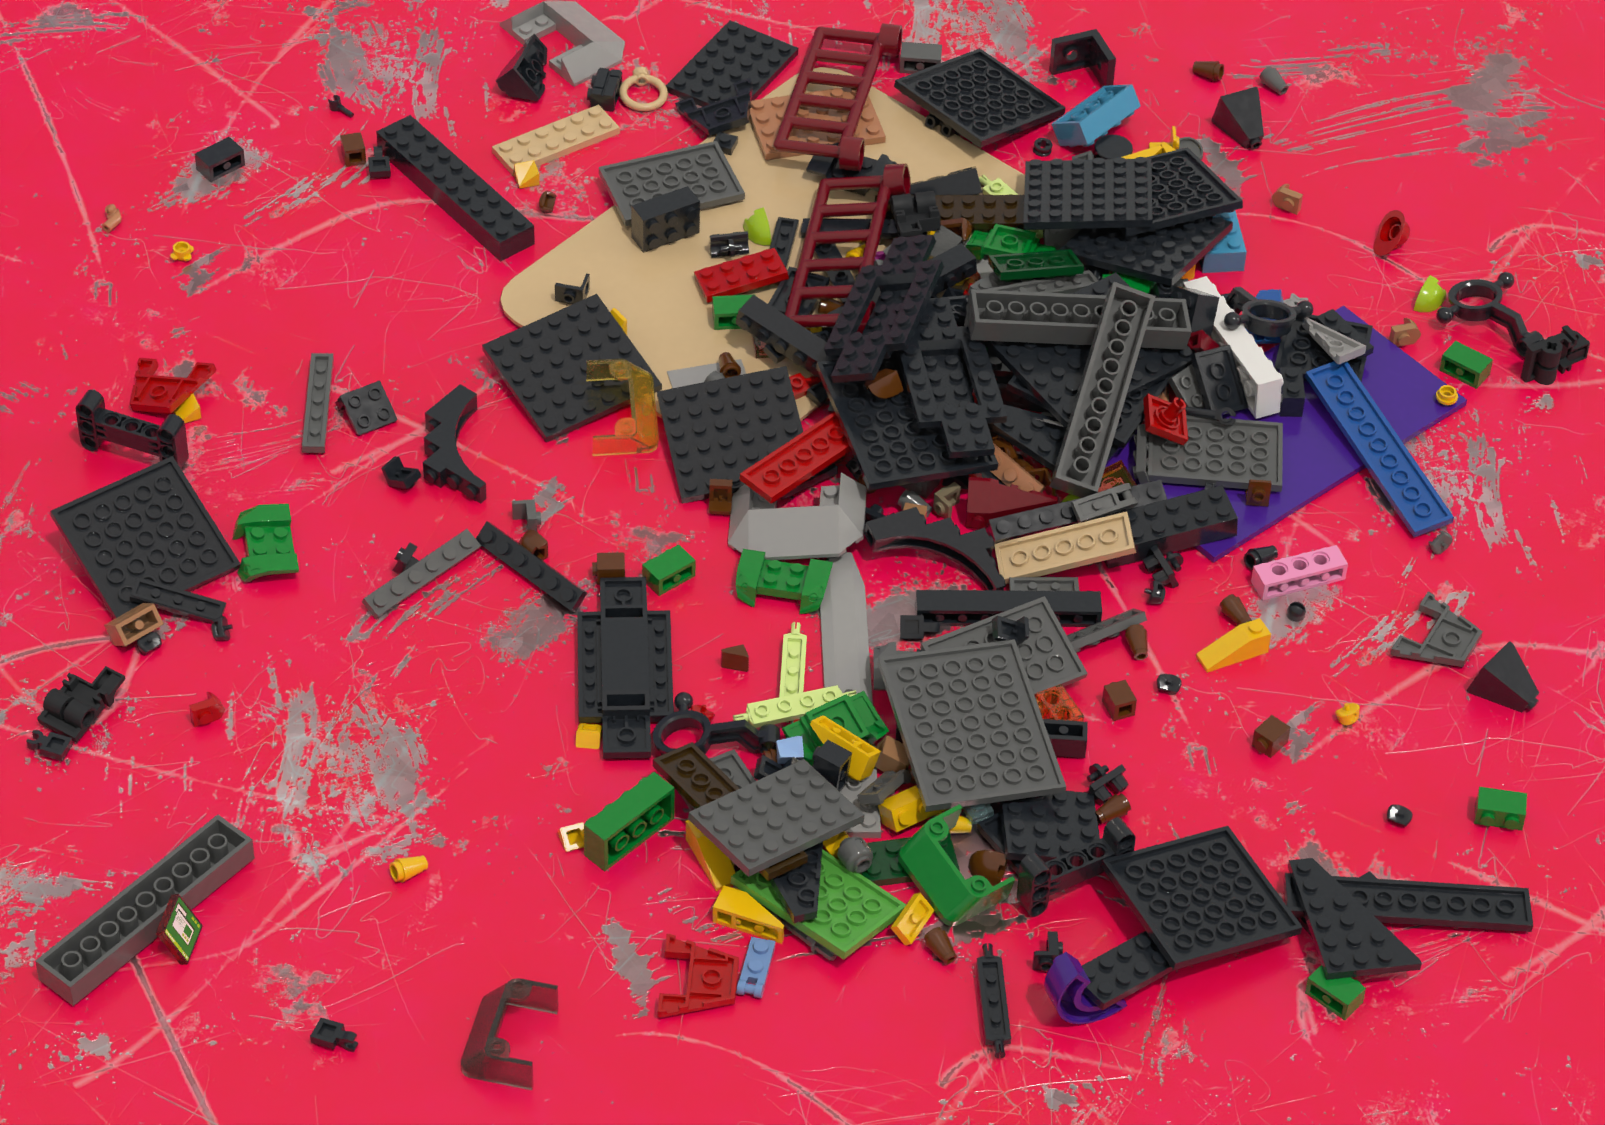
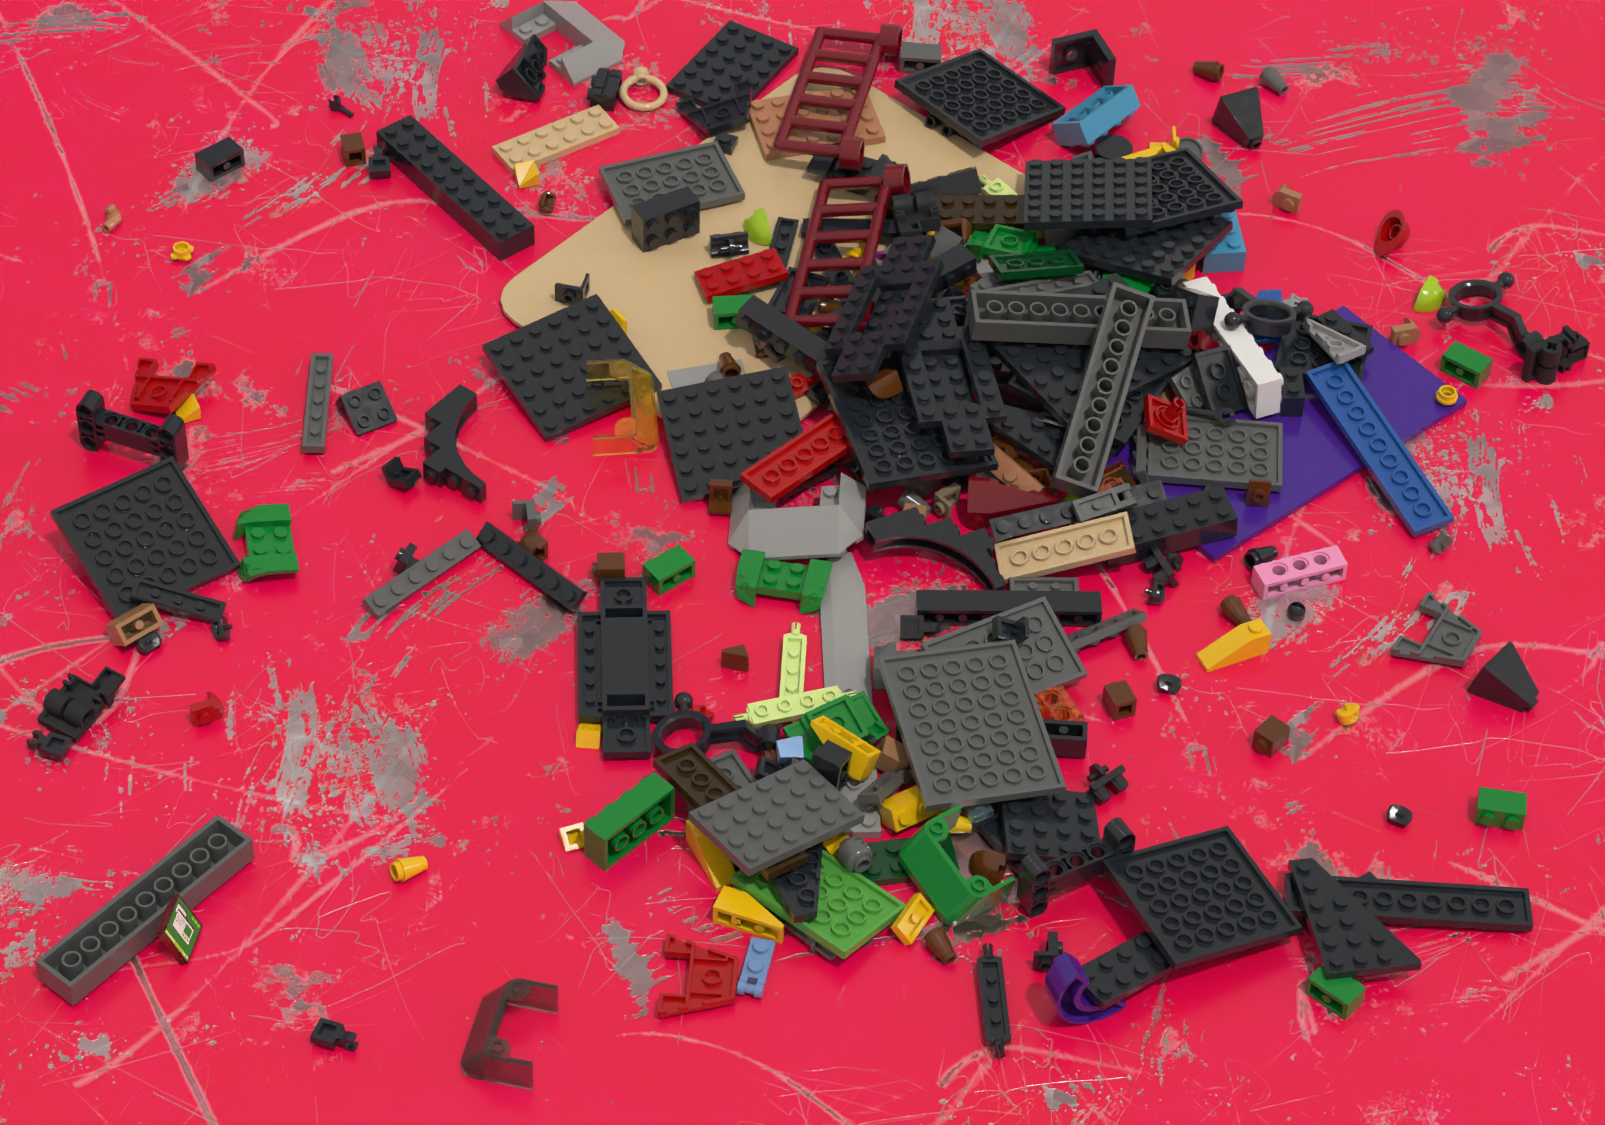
(1042, 142): black bush -> none
(1115, 807): reddish brown cone -> none

